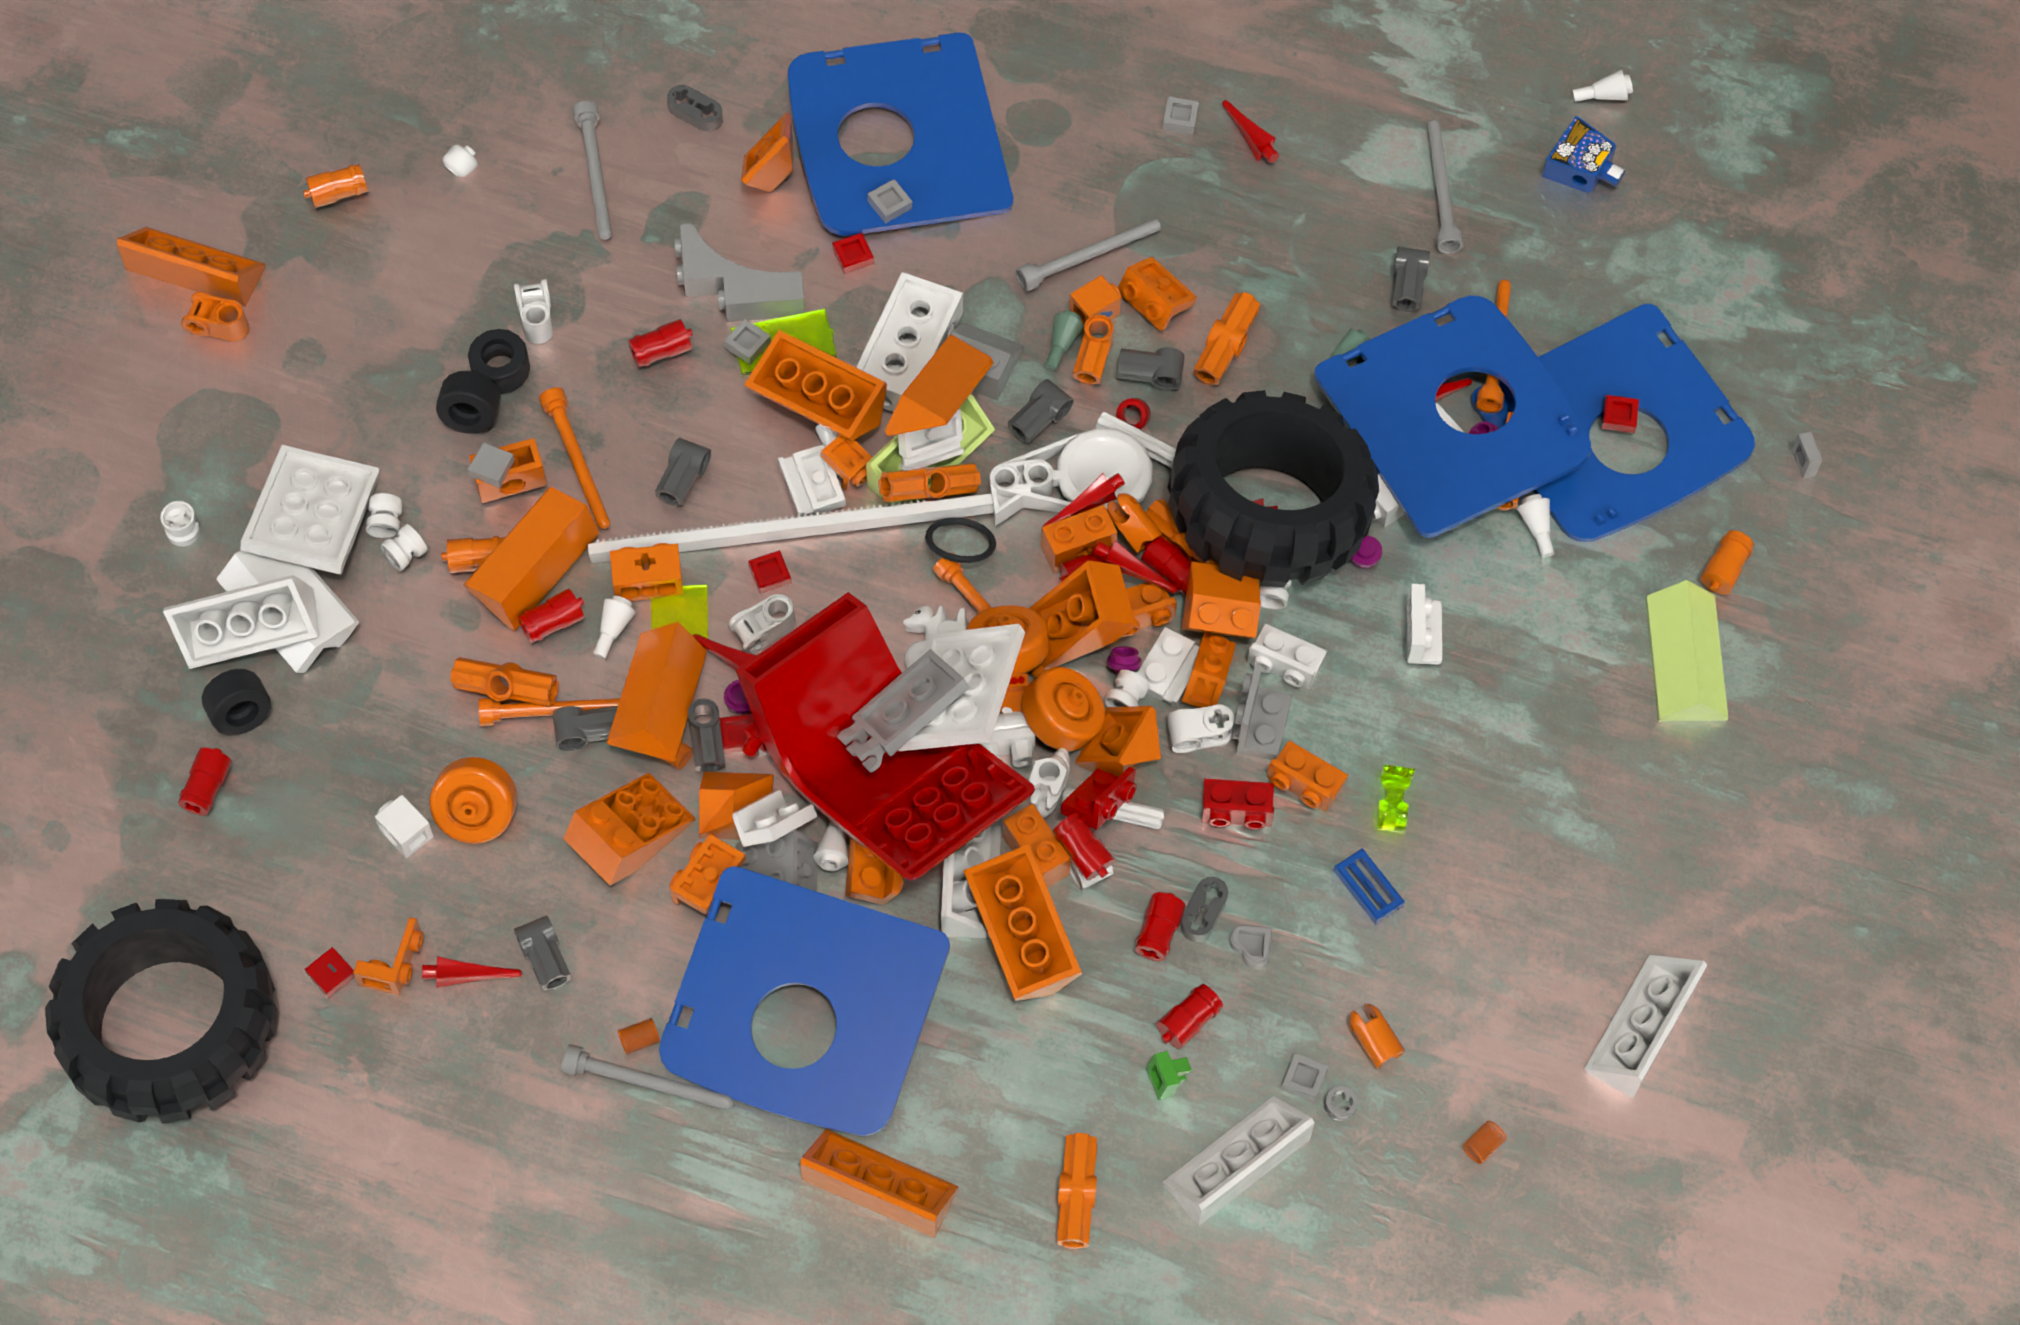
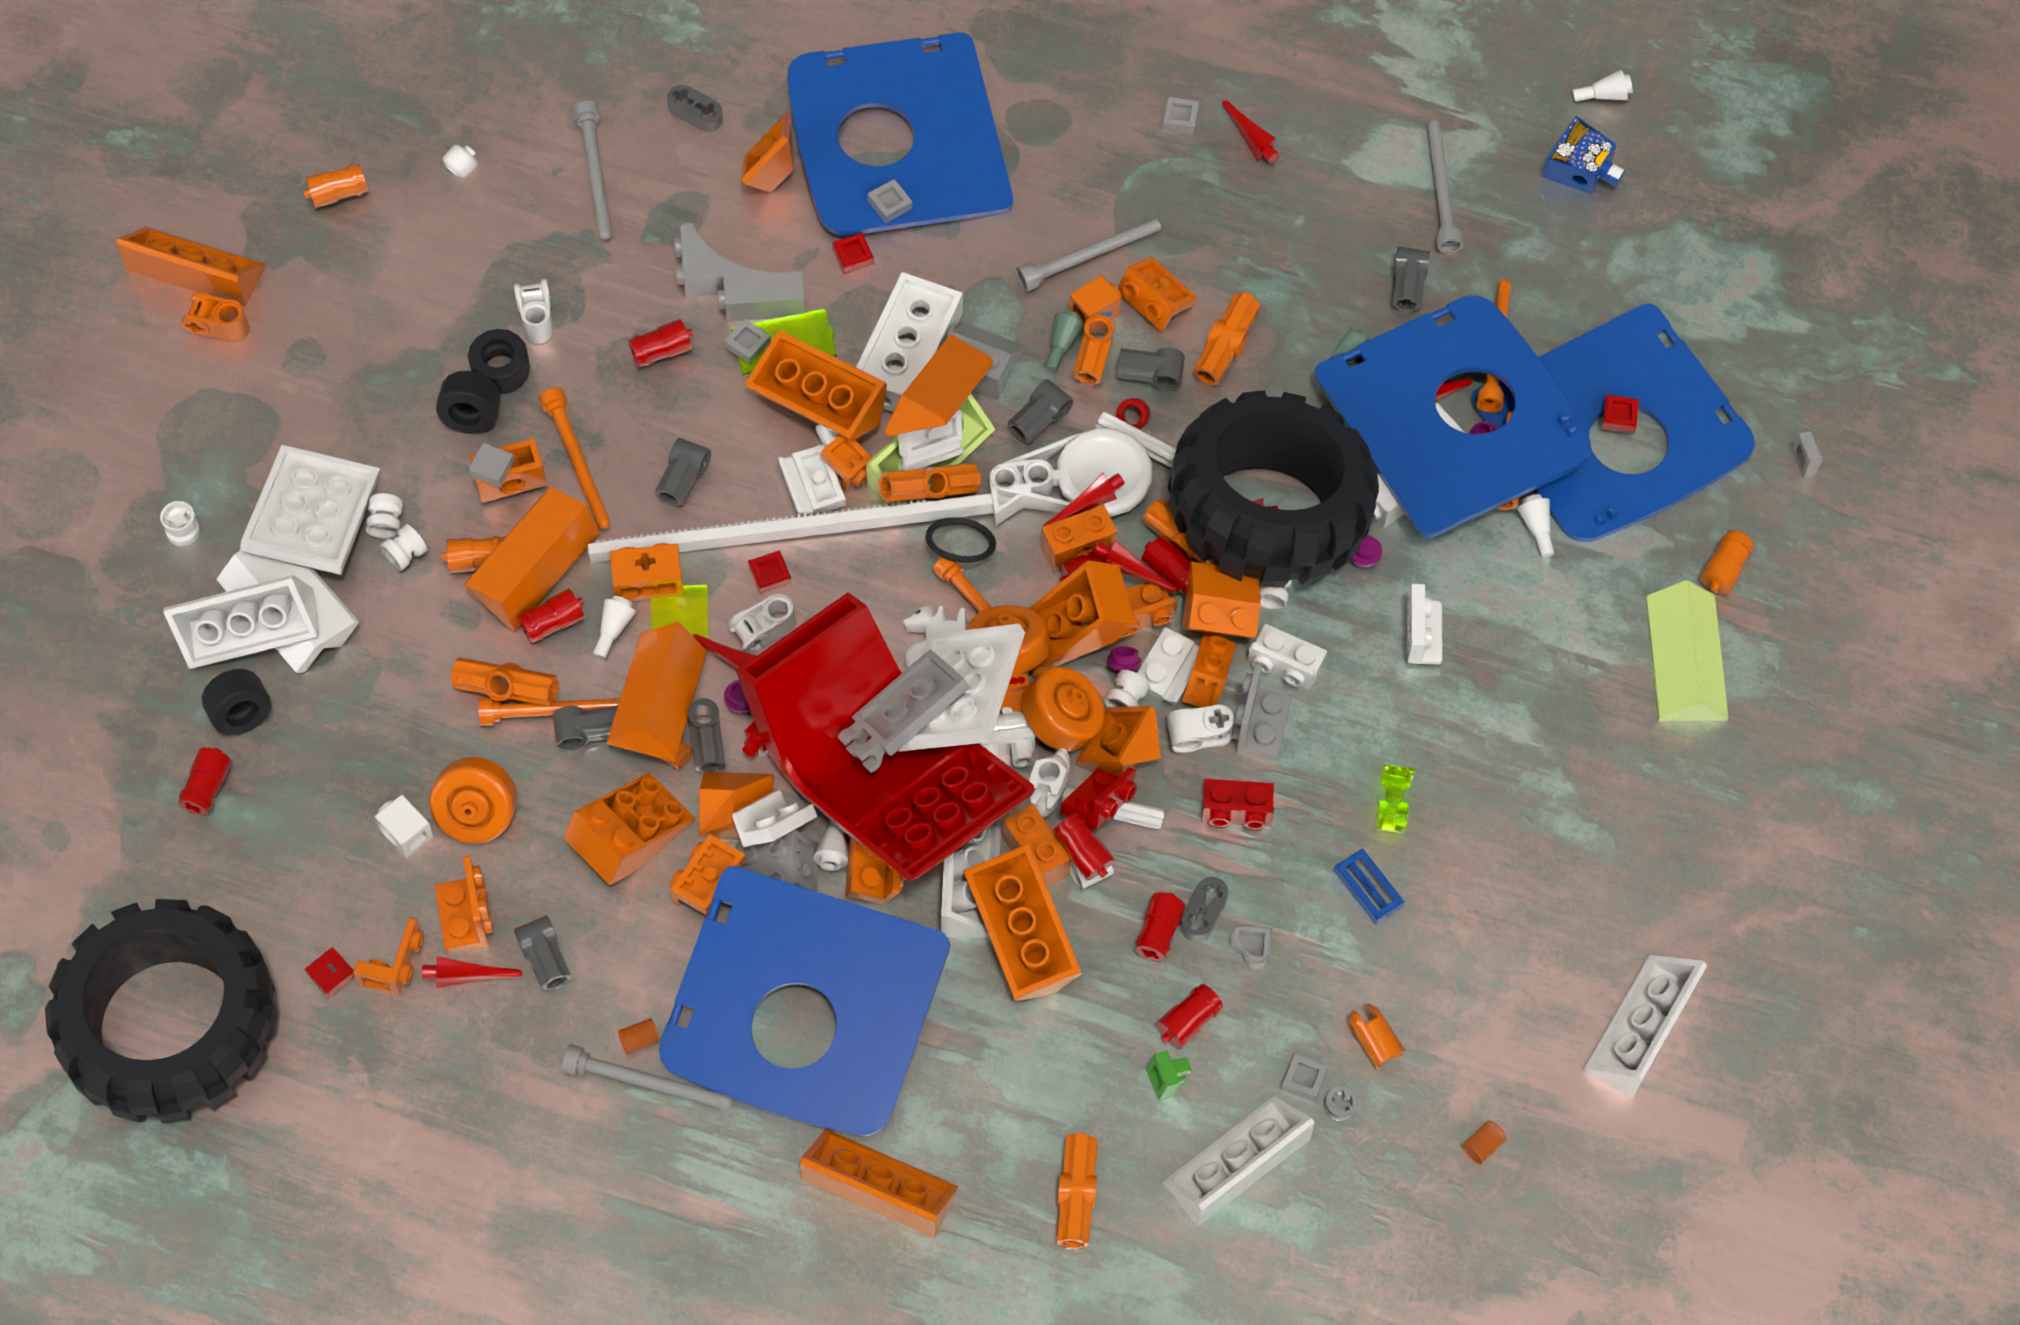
(464, 911): none -> orange bracket
(733, 732): red tile -> none
(1132, 521): orange piece -> none
(1306, 776): orange bracket -> none

